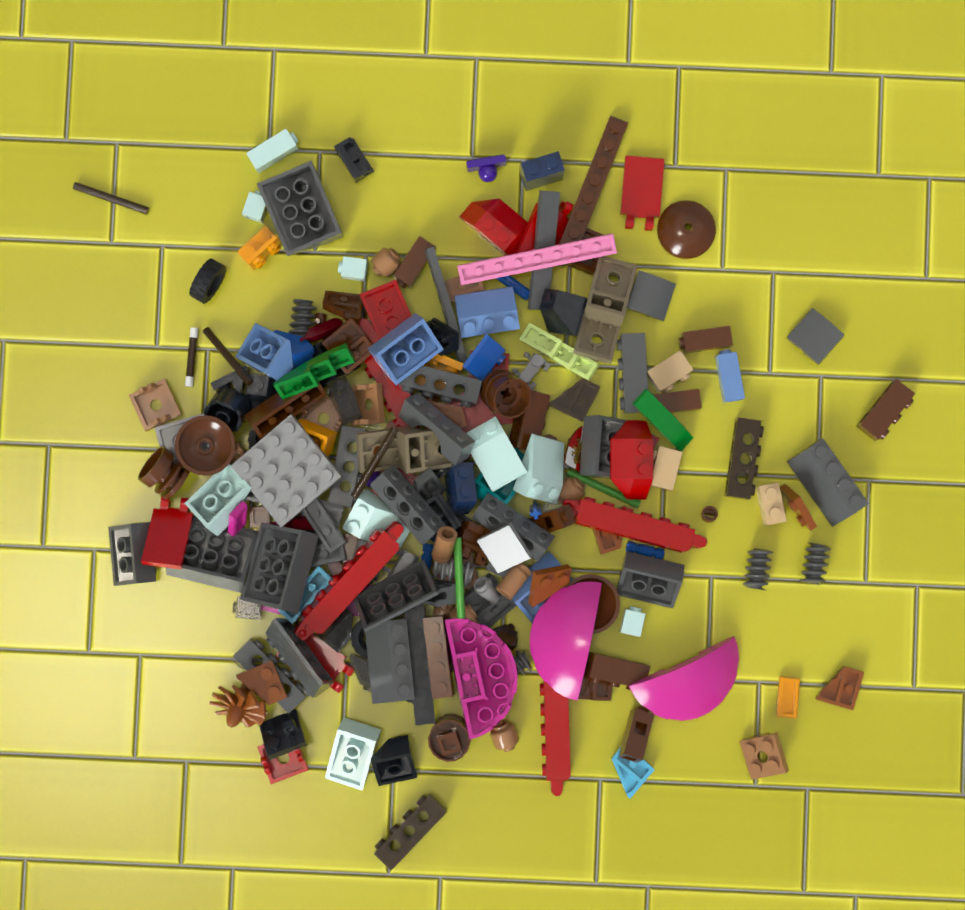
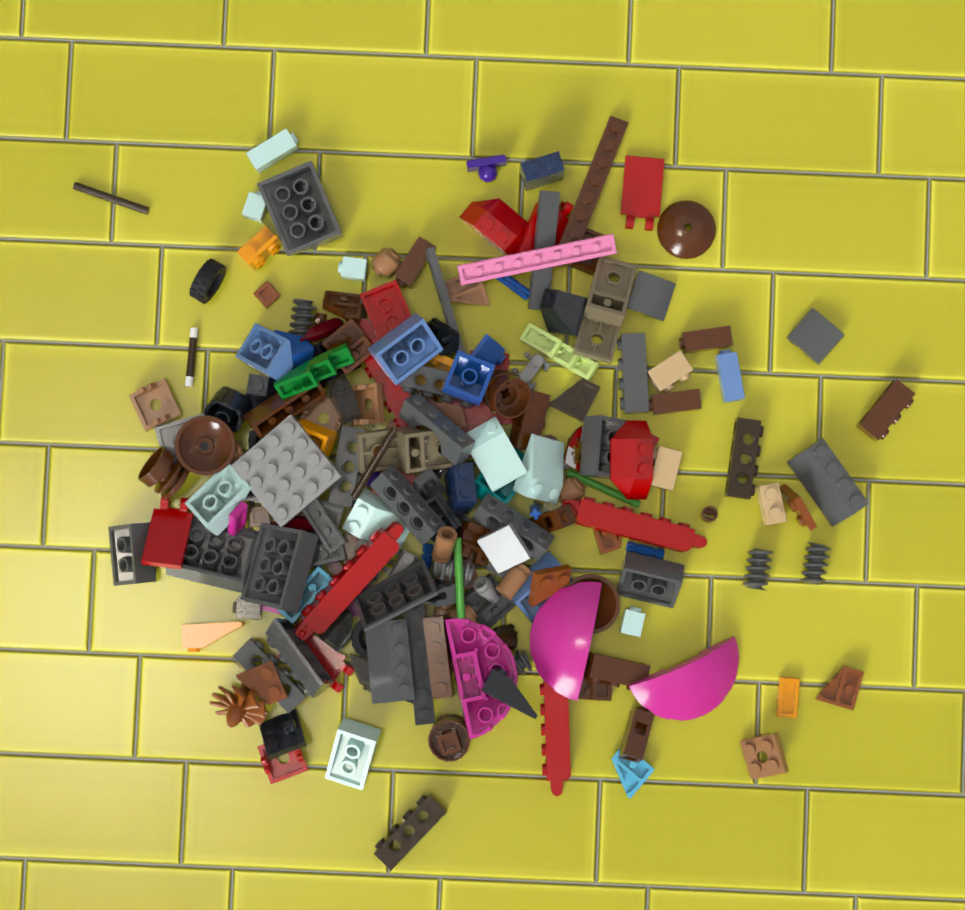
(203, 634): none -> light orange slope
(228, 356): dark brown bar -> none
(231, 378): black slope -> none
(267, 294): none -> dark orange tile
(353, 159): black hinge -> none
(394, 761): black slope -> none
(468, 378): none -> blue slope
(487, 312): medium blue slope -> none
(504, 689): none -> black slope
(504, 736): medium nougat head -> none
(662, 420): green slope -> none

